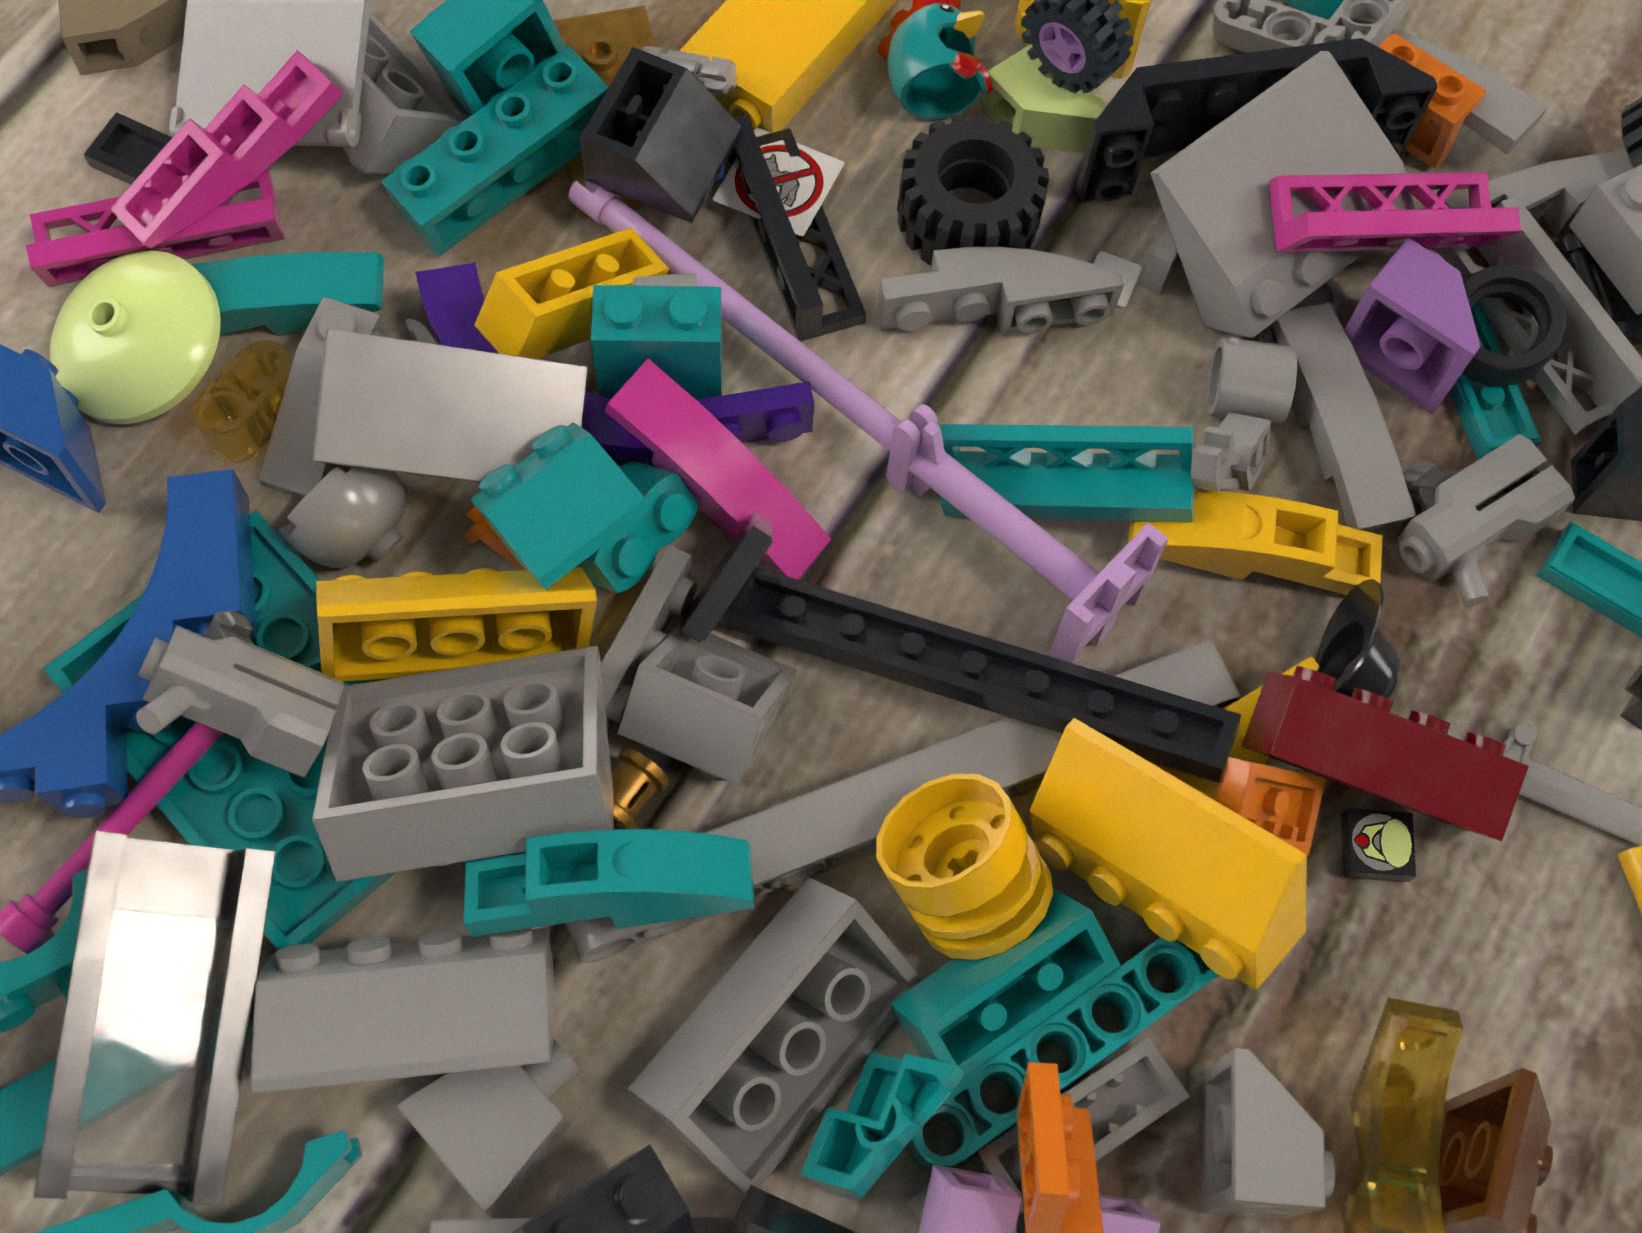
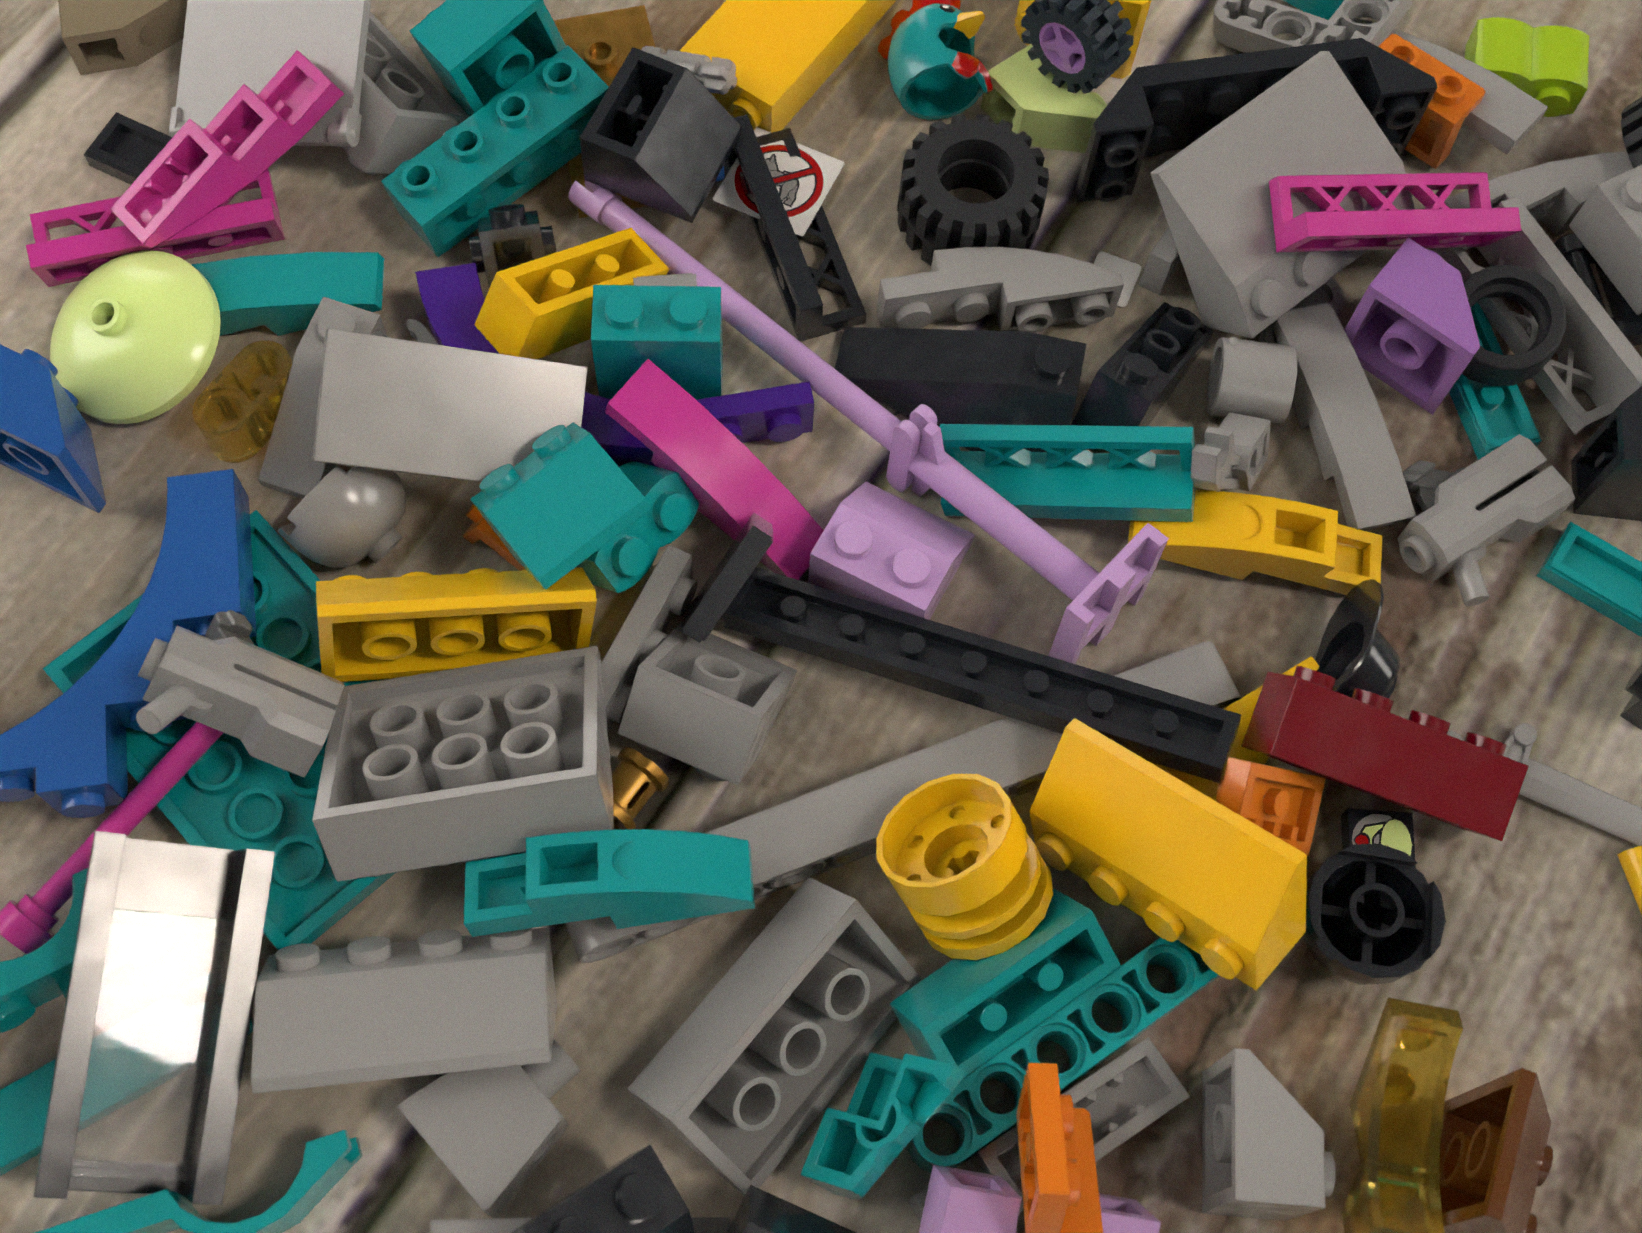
(505, 224): none -> black brick
(888, 552): none -> lavender slope
(966, 374): none -> black wedge
(1144, 370): none -> black slope
(1372, 915): none -> black cylinder
(1539, 60): none -> lime brick

